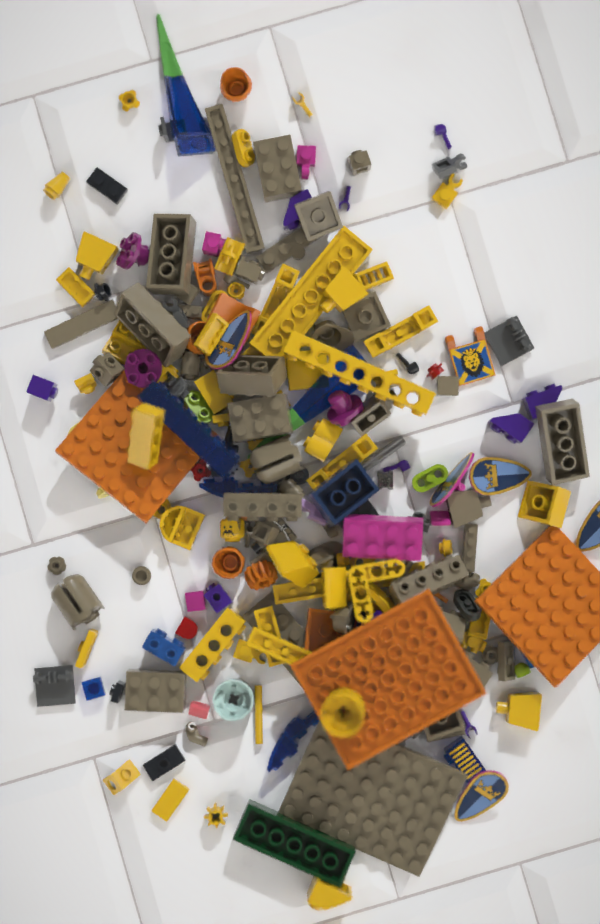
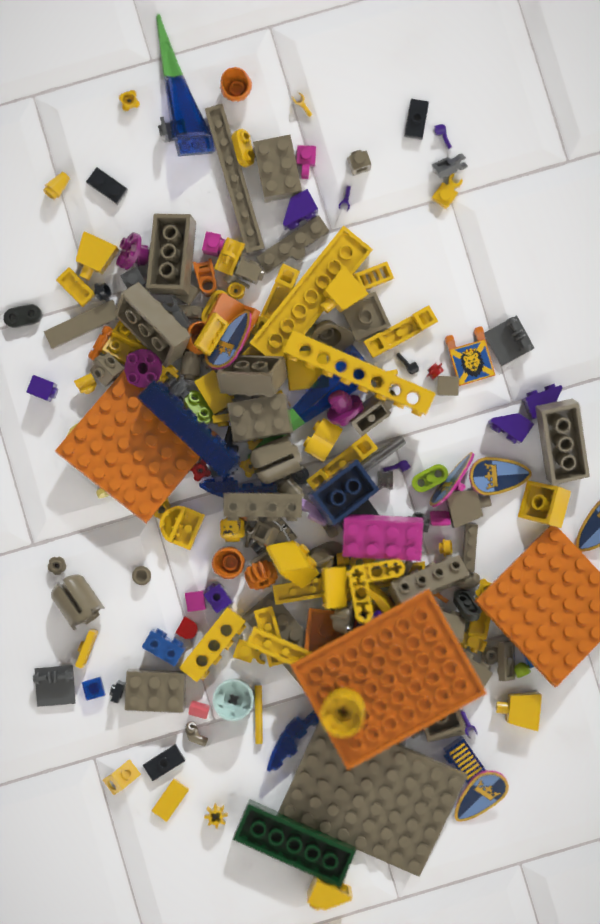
(22, 316): none -> pearl dark grey plate
(100, 342): none -> orange axle
(132, 277): none -> dark grey brick
(145, 436): yellow brick -> none
(318, 216): dark tan plate -> none
(416, 119): none -> black plate

